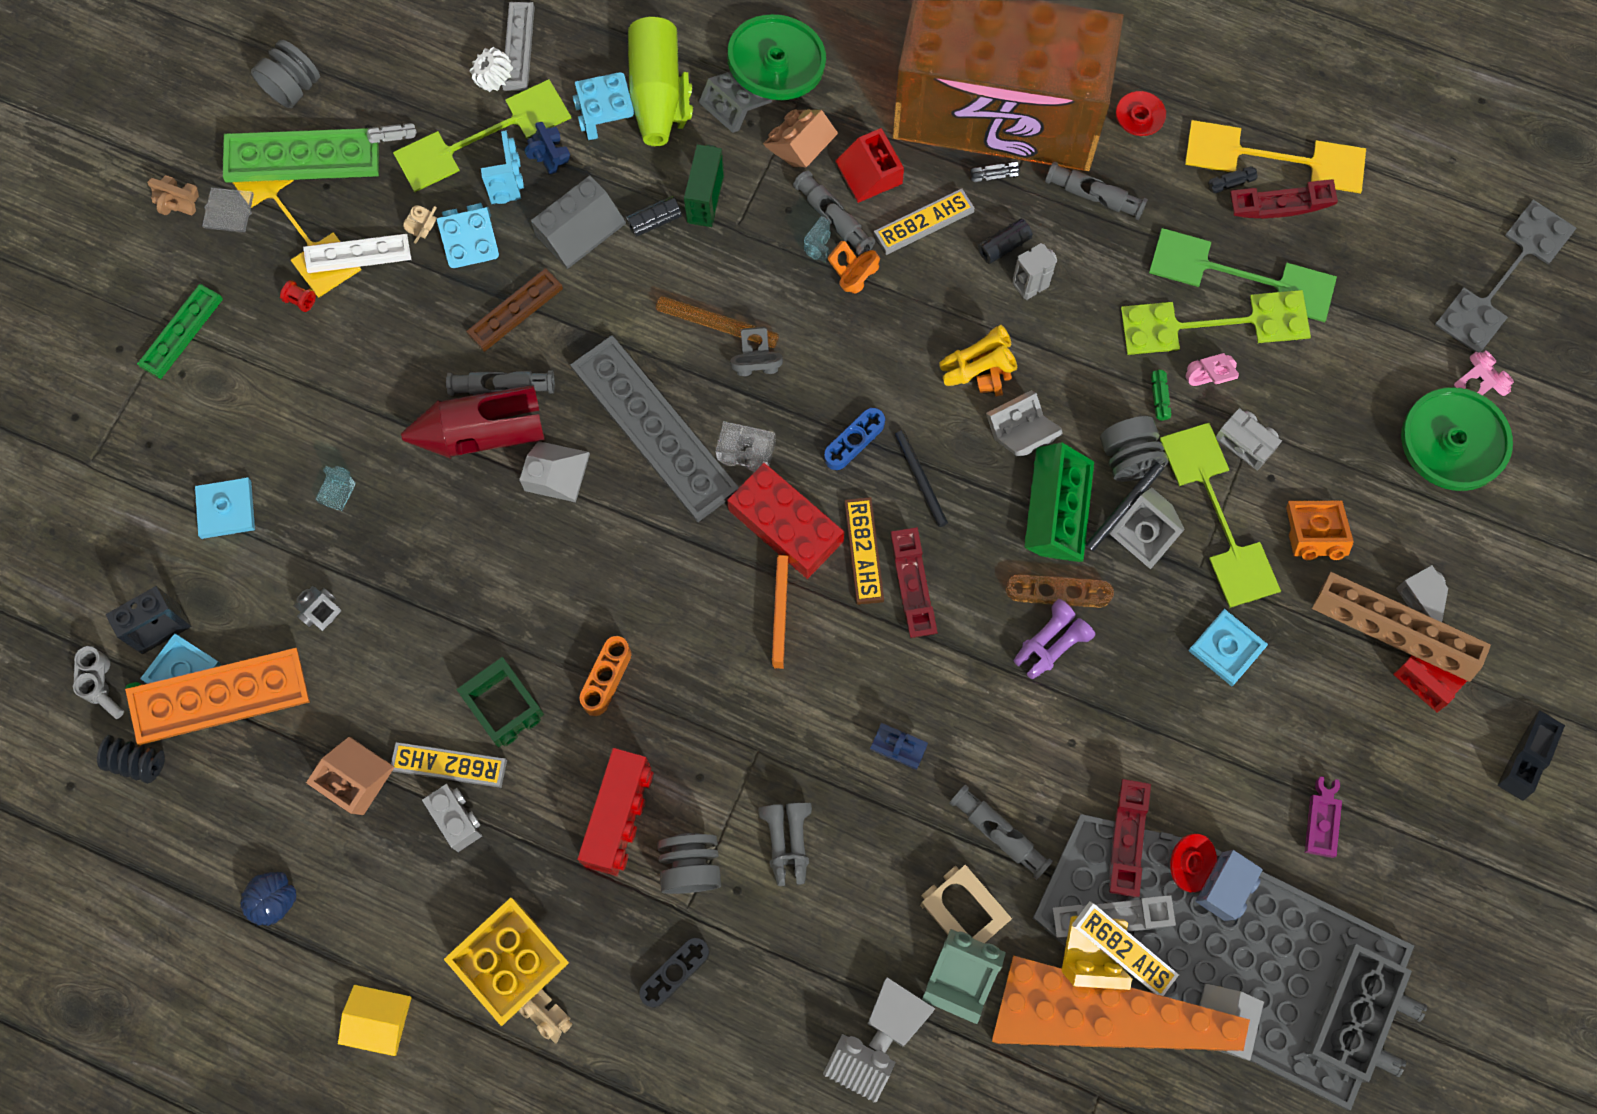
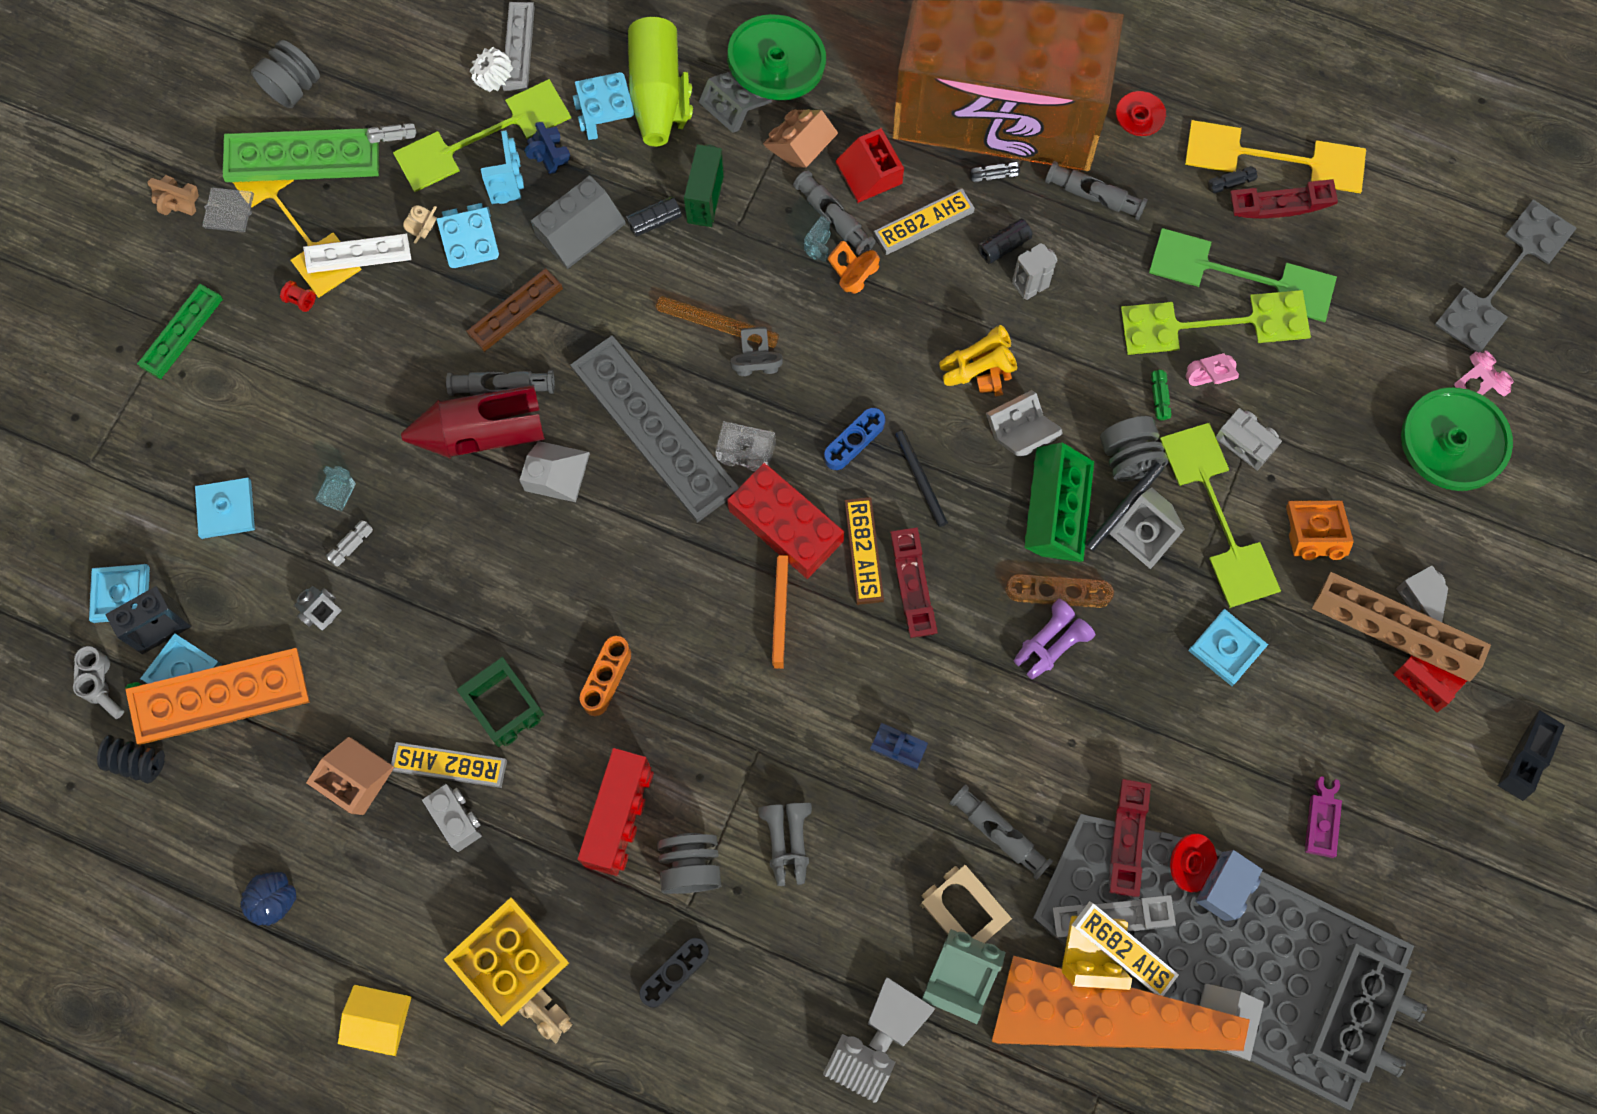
(115, 587): none -> medium azure plate
(349, 543): none -> light grey axle

